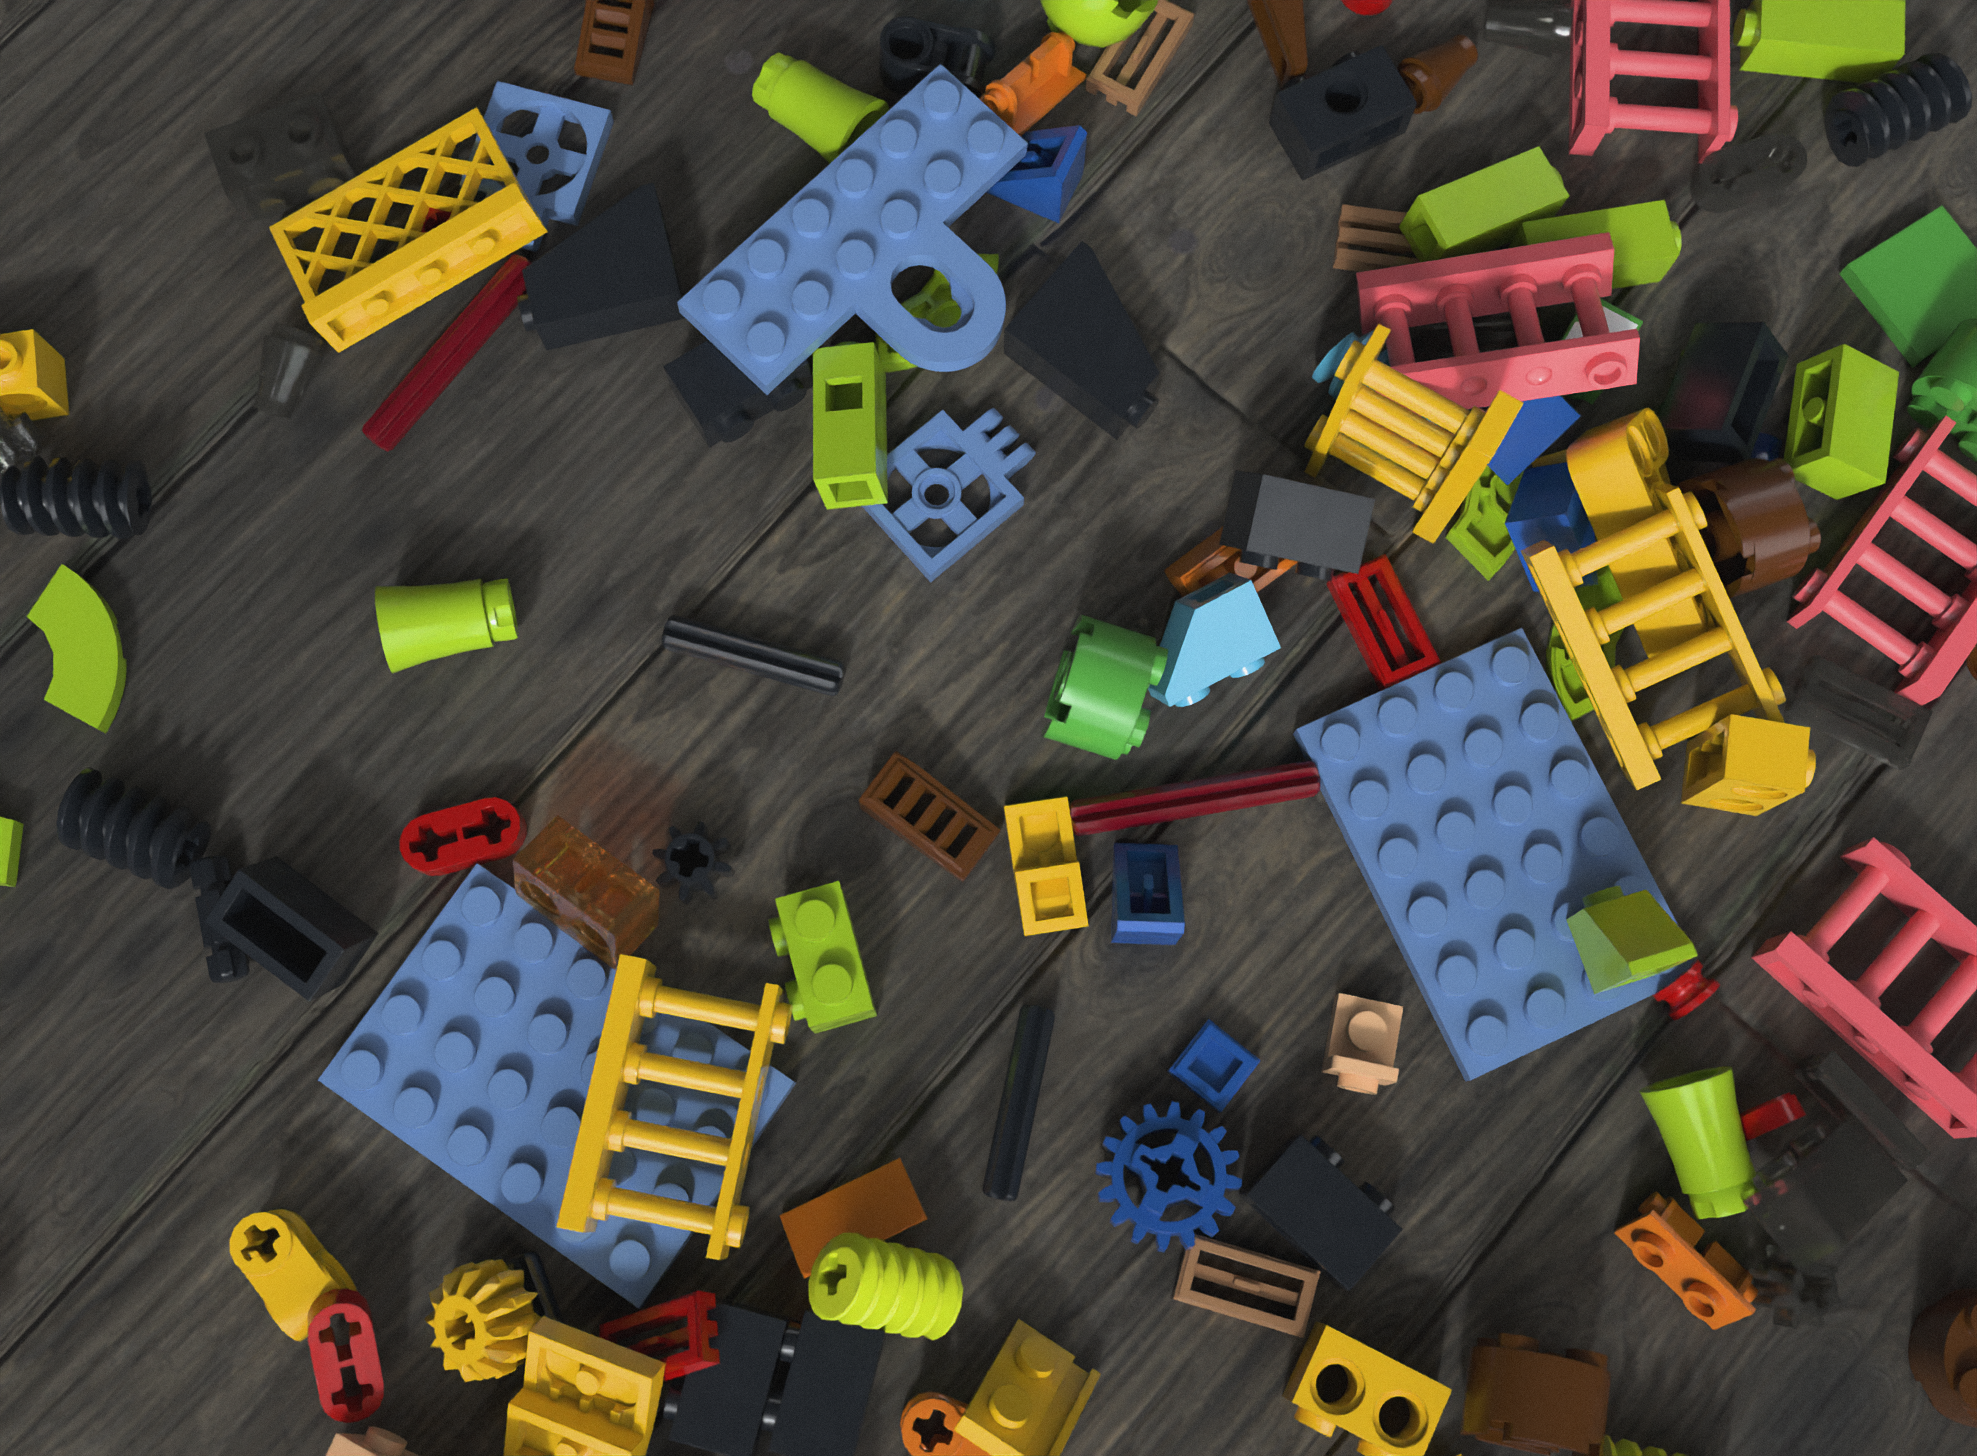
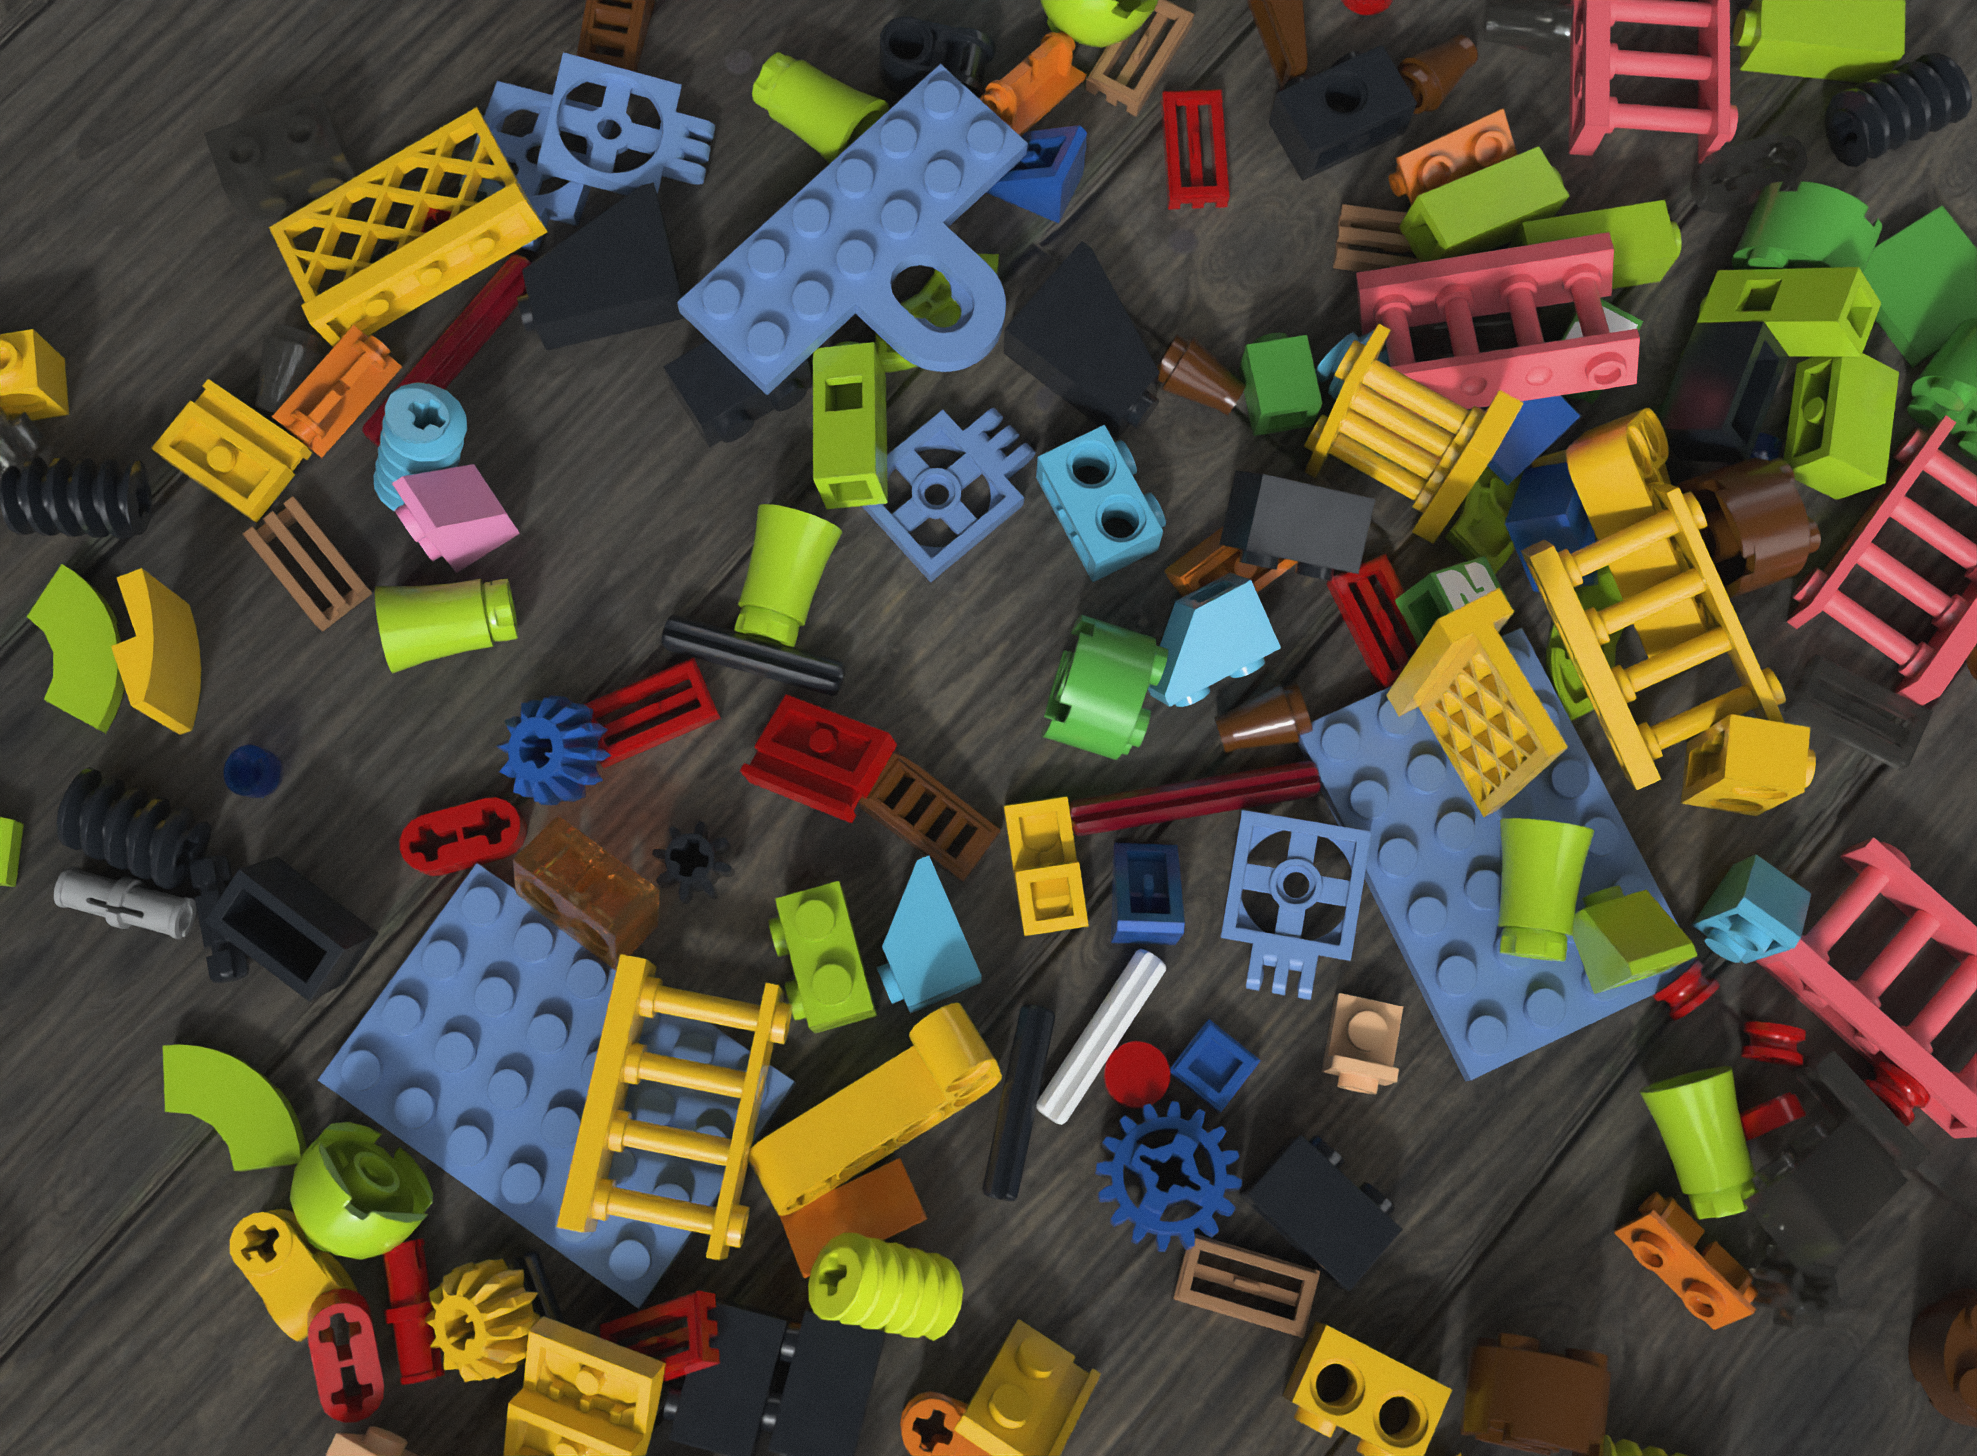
(125, 902): none -> light grey pin
(163, 659): none -> yellow slope
(232, 450): none -> yellow plate
(237, 1102): none -> lime tile
(247, 776): none -> clear blue hinge
(278, 526): none -> medium nougat tile
(337, 391): none -> orange hinge
(356, 1195): none -> lime cylinder
(409, 1305): none -> red pin
(419, 435): none -> medium azure piece
(453, 514): none -> bright pink slope
(553, 750): none -> blue gear
(665, 731): none -> red tile
(667, 145): none -> medium blue piece
(784, 572): none -> lime plant
(819, 757): none -> red plate
(877, 1112): none -> yellow beam
(926, 945): none -> medium azure slope
(1086, 507): none -> medium azure brick
(1101, 1036): none -> white axle
(1136, 1074): none -> red tile
(1196, 193): none -> red tile
(1197, 375): none -> reddish brown cone
(1265, 720): none -> reddish brown cone
(1280, 383): none -> bright green brick
(1285, 947): none -> medium blue piece
(1445, 592): none -> bright green brick
(1453, 156): none -> orange hinge
(1479, 703): none -> yellow fence
(1540, 885): none -> lime plant
(1753, 912): none -> medium azure slope
(1773, 1043): none -> red bush
(1804, 308): none -> lime brick
(1806, 230): none -> bright green brick
(1898, 1091): none -> red bush

